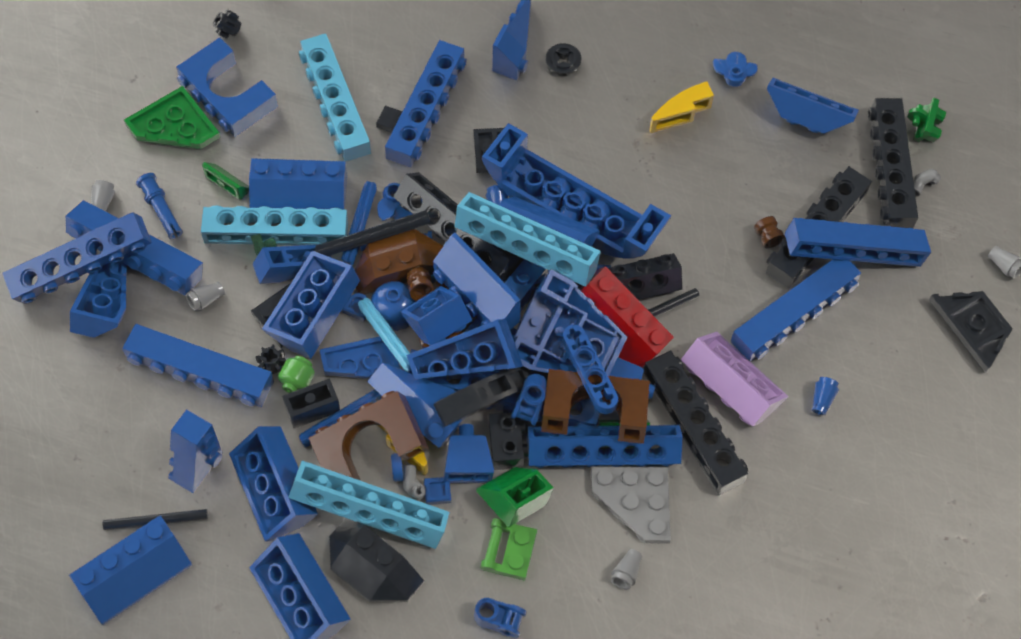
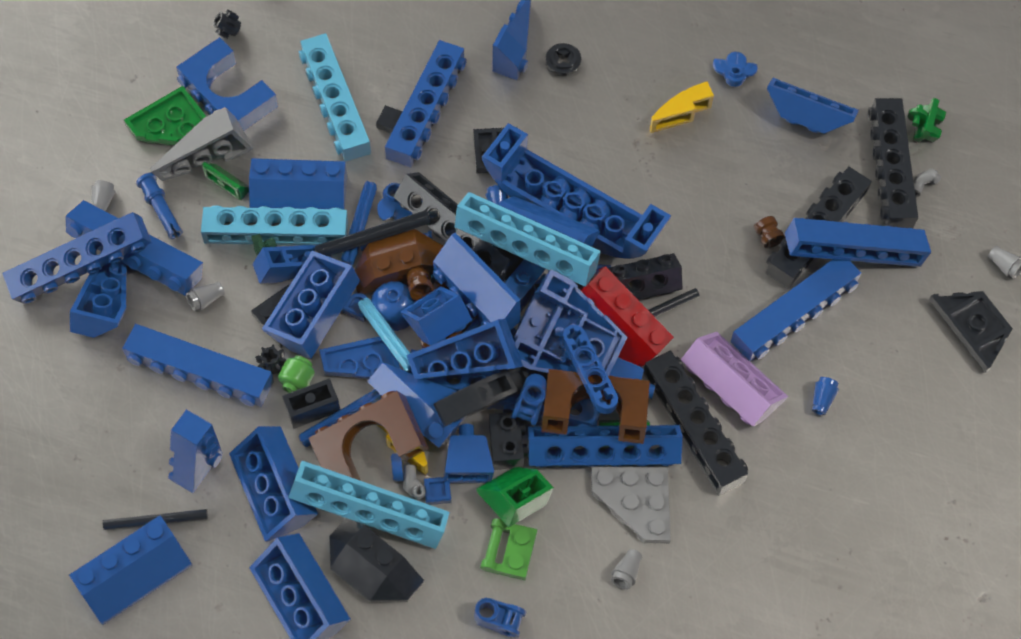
(210, 140): none -> light grey wedge

